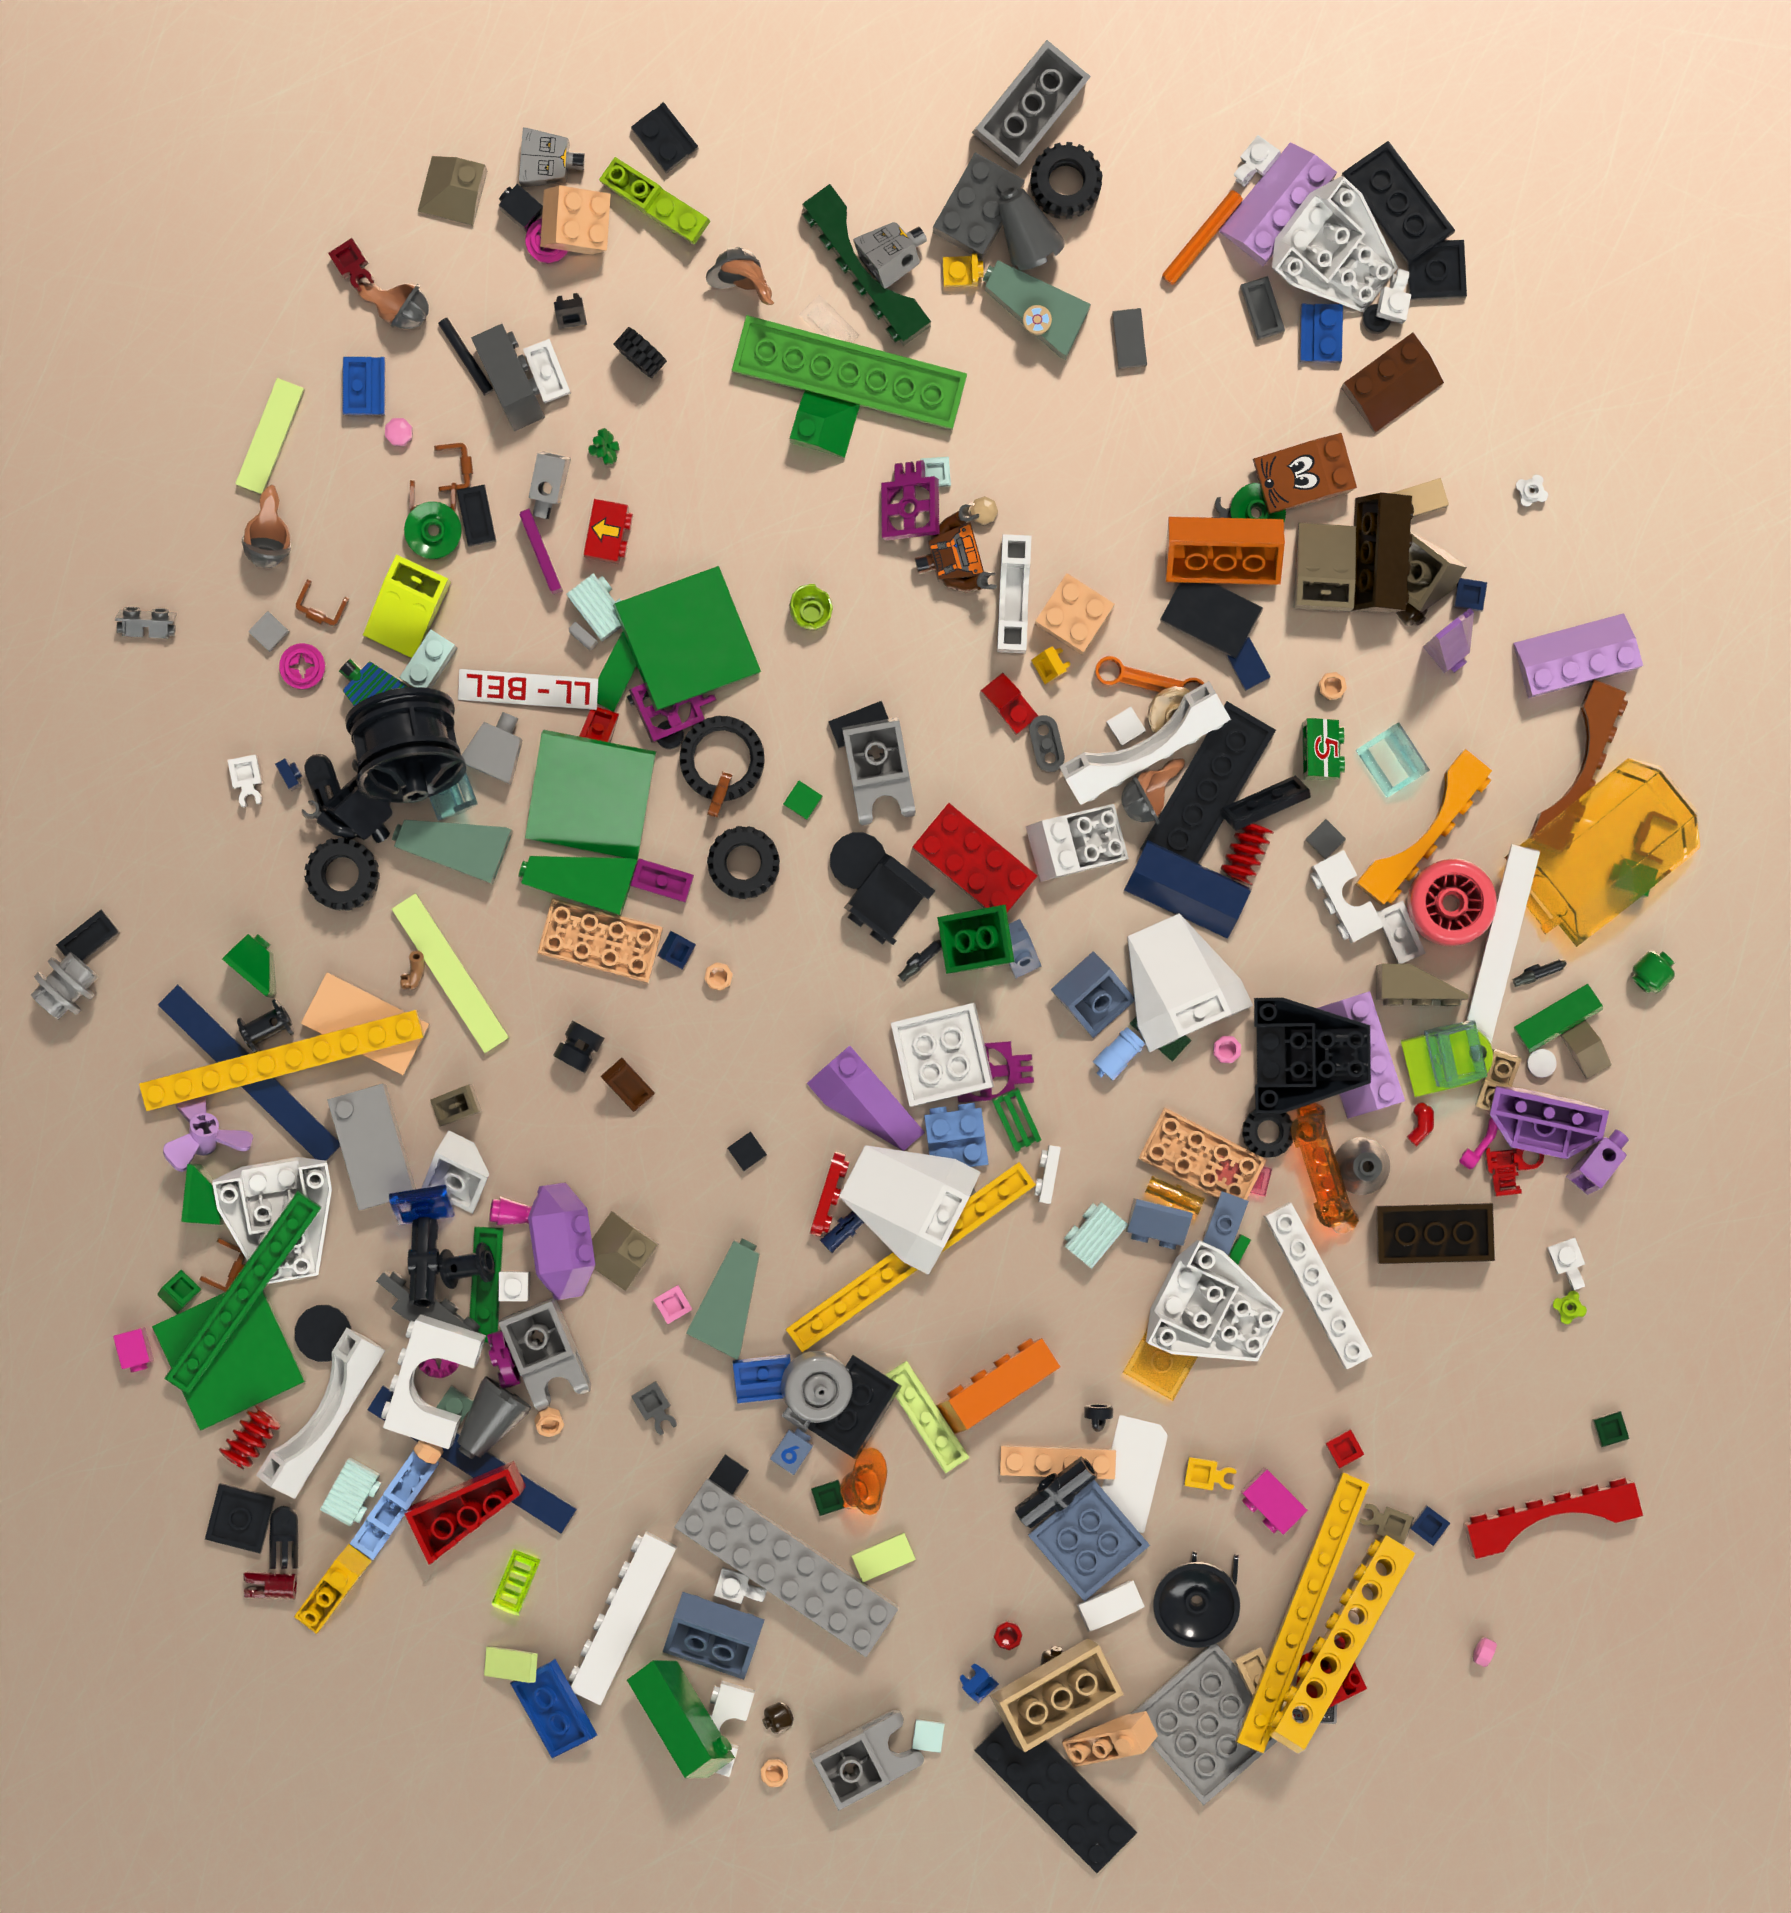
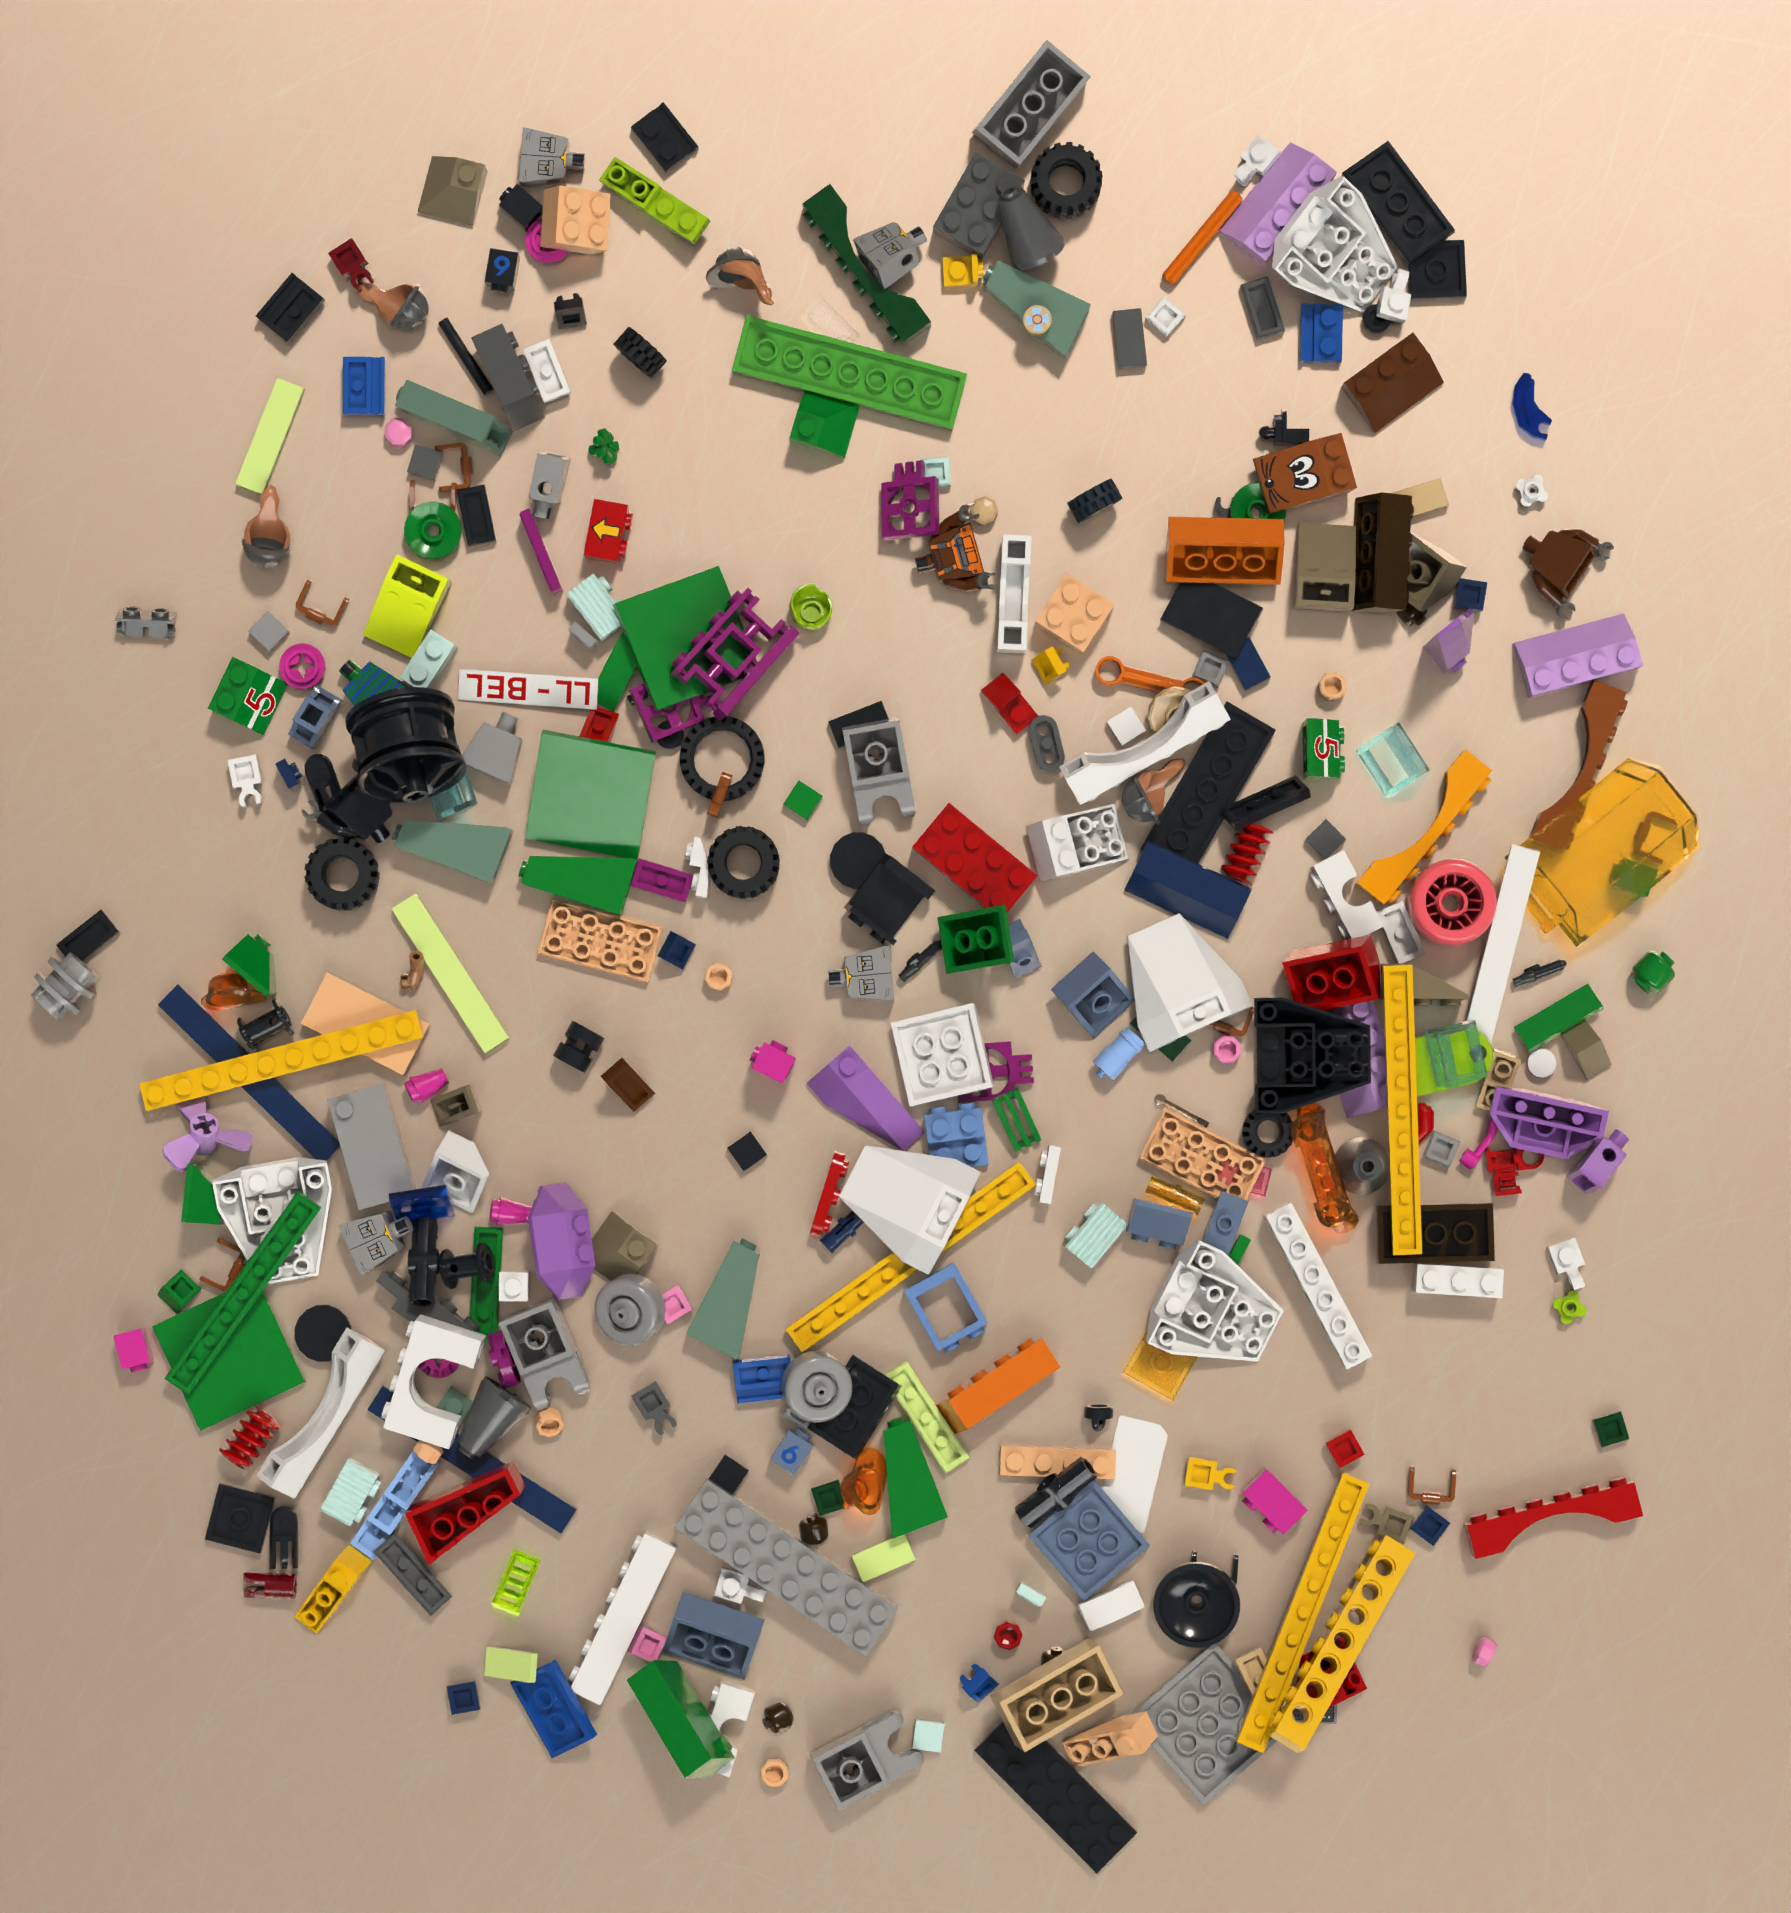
(230, 991): none -> clear orange piece
(247, 696): none -> green slope
(290, 308): none -> black plate
(314, 716): none -> sand blue brick
(375, 1239): none -> light grey torso
(412, 1573): none -> dark grey tile
(425, 462): none -> dark grey tile
(425, 1085): none -> dark pink cone
(454, 417): none -> sand green slope
(463, 1697): none -> dark blue plate
(502, 270): none -> black brick
(630, 1309): none -> light grey wheel
(647, 1644): none -> bright pink plate
(698, 858): none -> white slope
(749, 668): none -> magenta fence
(772, 1061): none -> dark pink brick
(813, 1529): none -> dark brown piece
(866, 975): none -> light grey torso
(911, 1486): none -> green slope
(932, 1281): none -> medium blue window
(1030, 1593): none -> light aqua tile
(1094, 500): none -> black wheel
(1161, 1099): none -> clear smoke hinge
(1165, 316): none -> white tile
(1210, 668): none -> light grey tile
(1228, 1029): none -> dark orange piece
(1282, 435): none -> black piece
(1334, 973): none -> red slope
(1402, 1109): none -> yellow plate
(1429, 1497): none -> dark orange piece
(1441, 1149): none -> light grey tile
(1458, 1280): none -> white arch
(1526, 410): none -> clear blue piece
(1561, 563): none -> reddish brown torso

